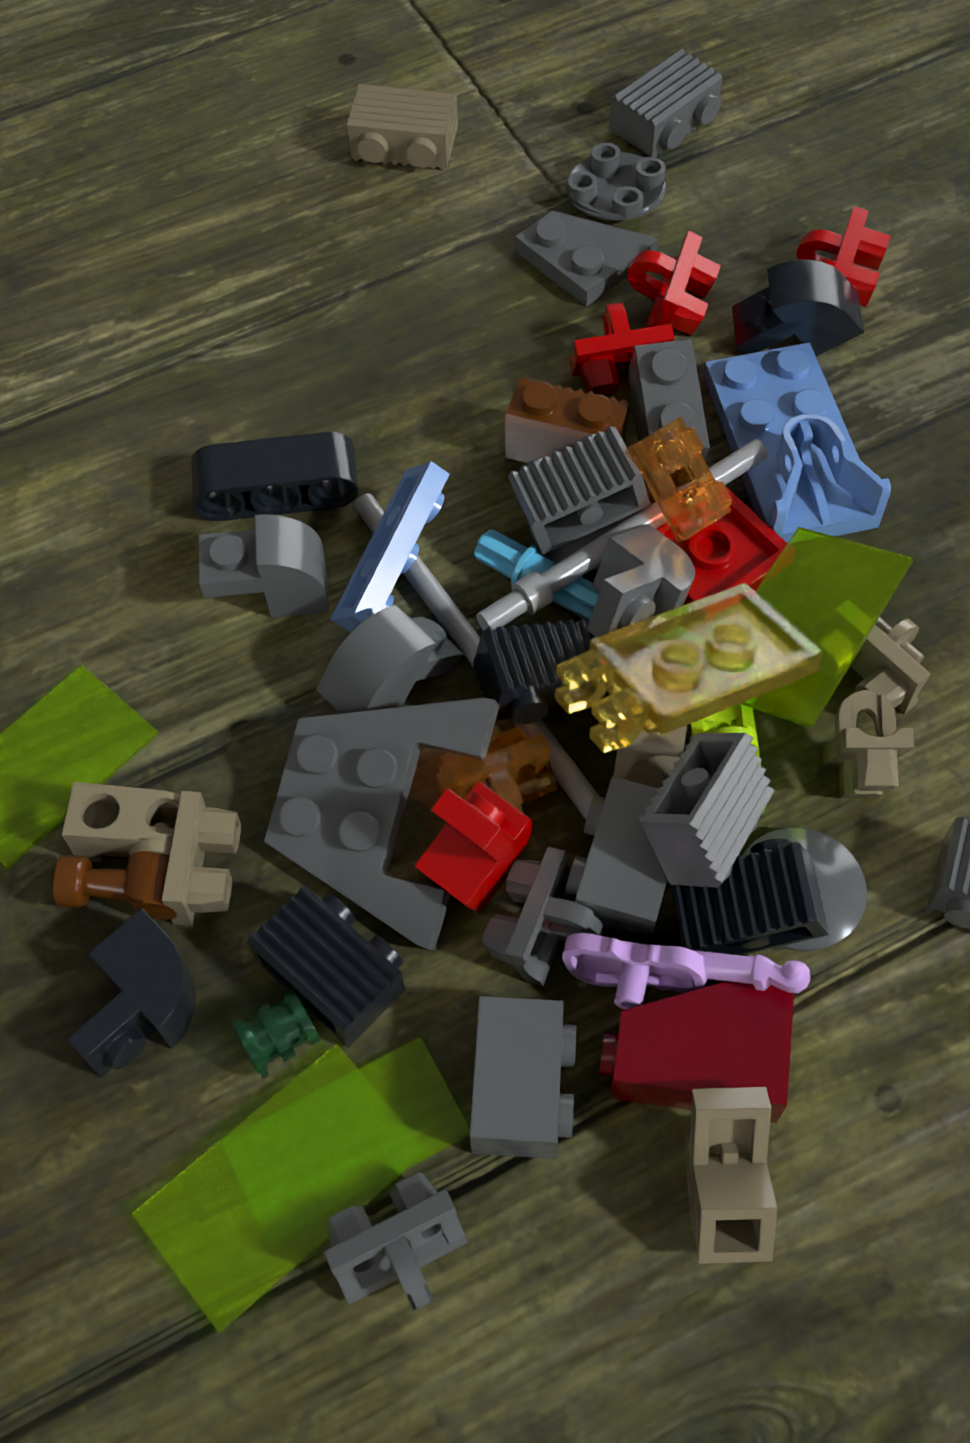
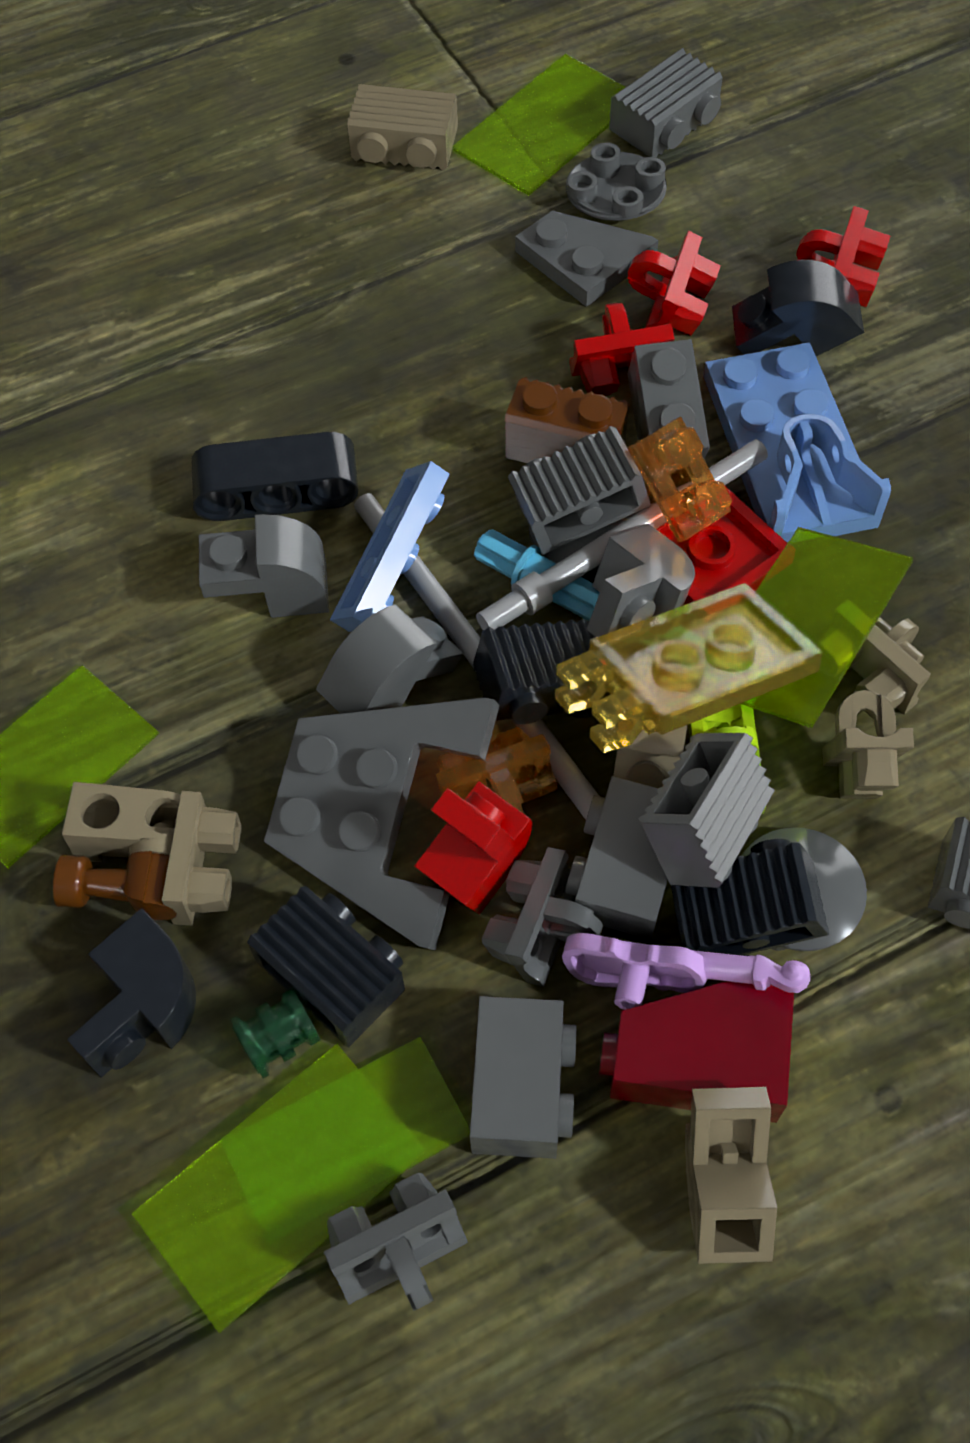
(542, 125): none -> clear neon green piece

